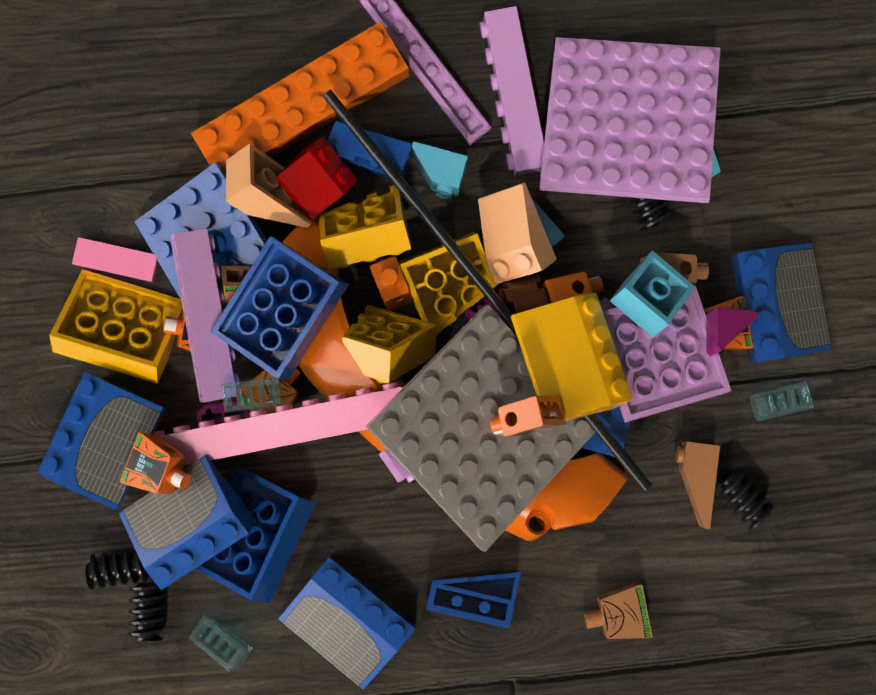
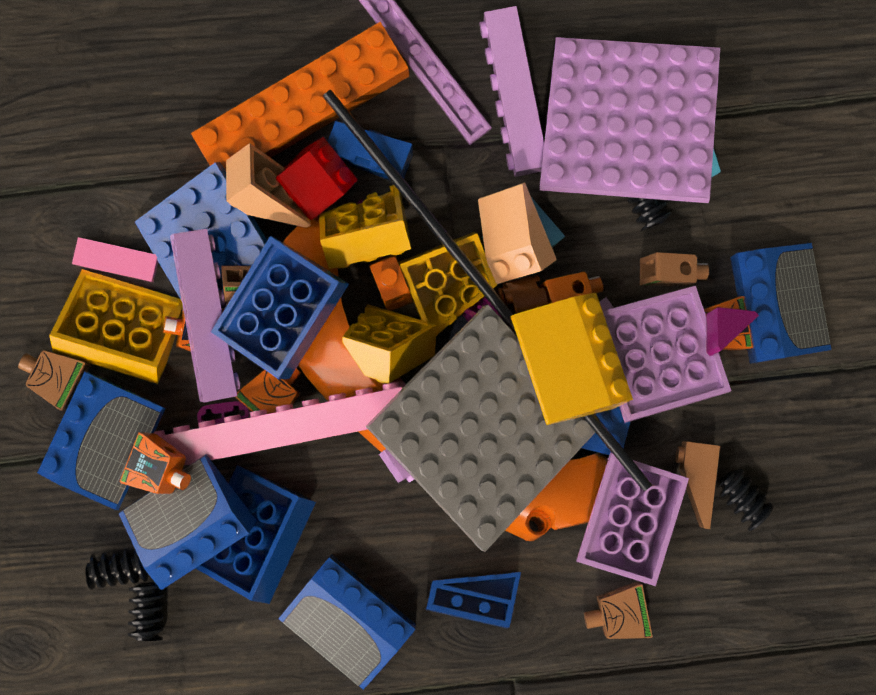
(53, 376): none -> medium nougat torso
(214, 651): clear light blue slope -> none
(274, 394): clear light blue slope -> none
(441, 169): medium azure slope -> none
(528, 416): orange torso -> none
(630, 526): none -> lavender slope
(652, 294): medium azure slope -> none
(764, 405): clear light blue slope -> none

